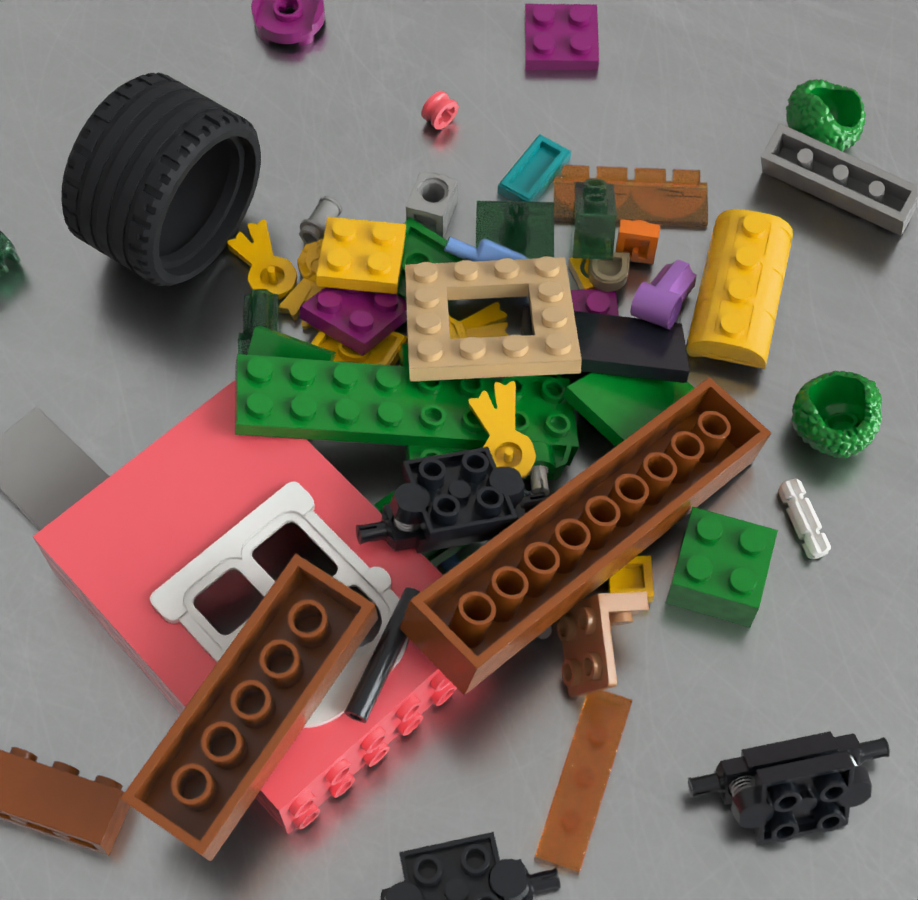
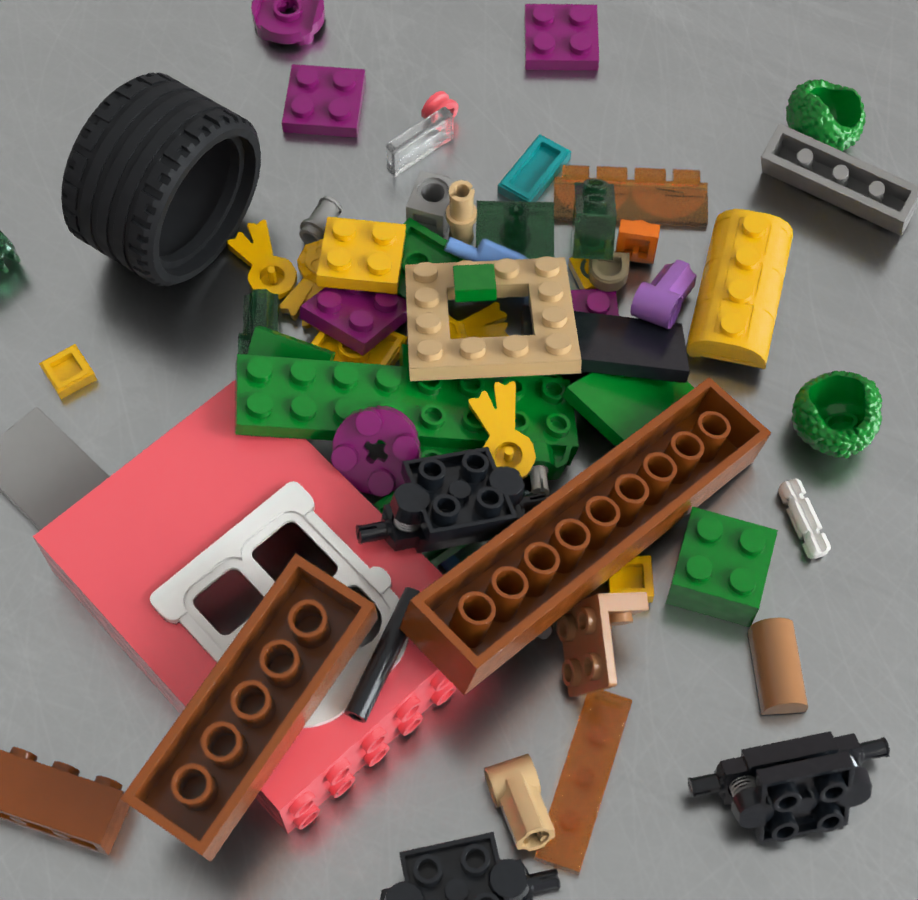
(68, 371): none -> yellow tile
(324, 101): none -> magenta plate
(370, 425): none -> magenta plate
(420, 141): none -> clear tile
(461, 211): none -> tan pin
(474, 283): none -> green tile
(517, 791): none -> tan piece
(777, 667): none -> medium nougat brick

